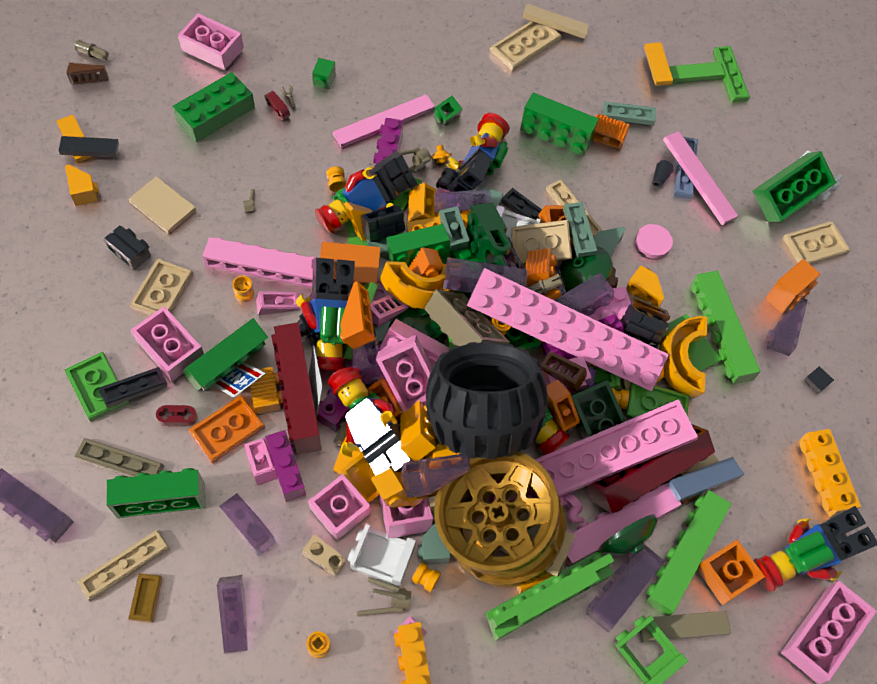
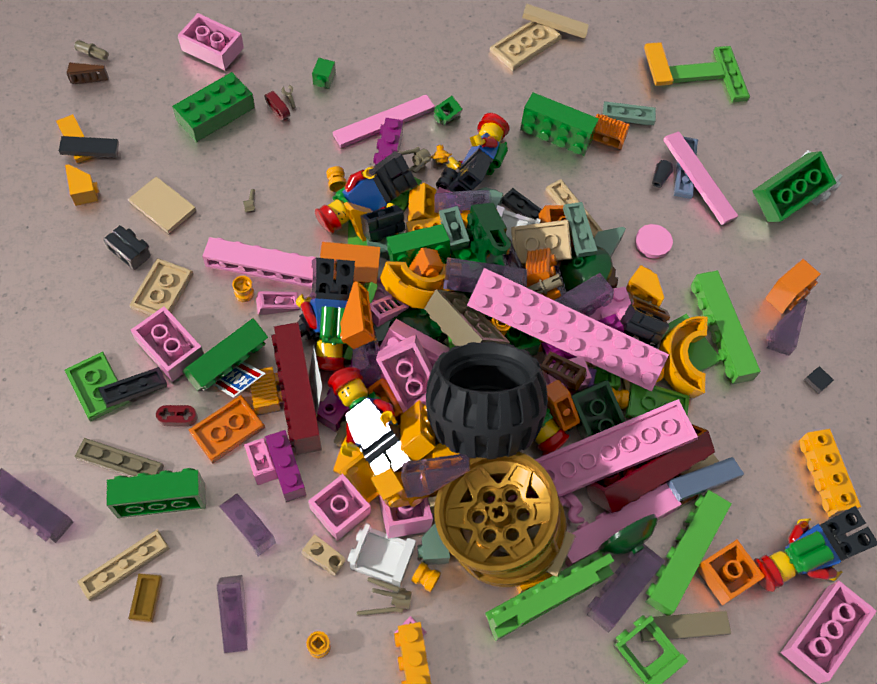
(816, 243): tan tile -> none

